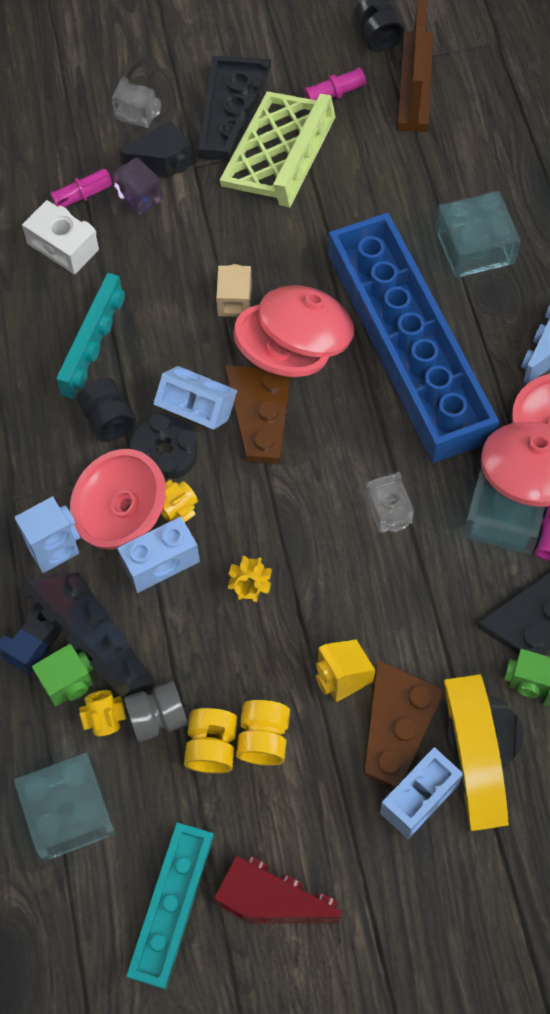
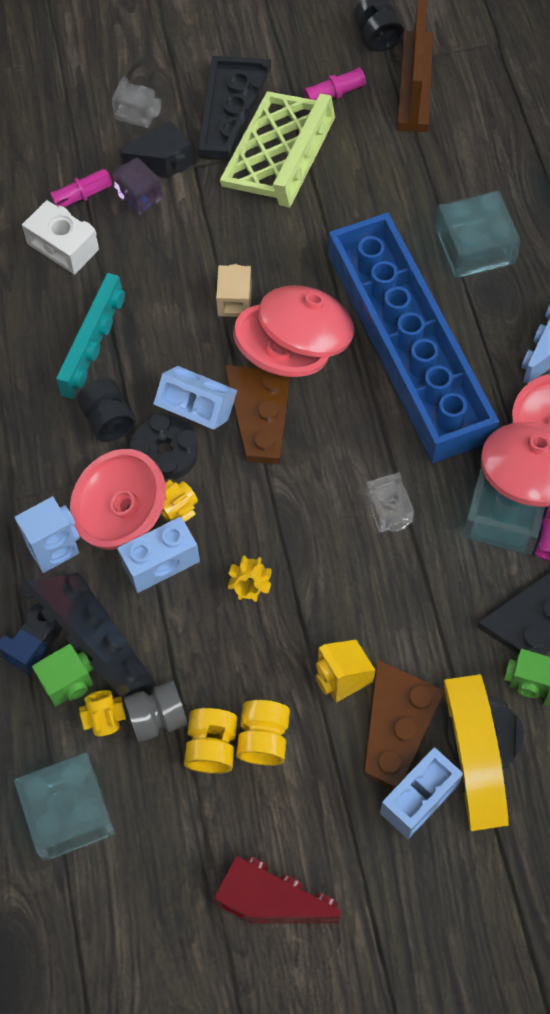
(170, 906): teal plate -> none

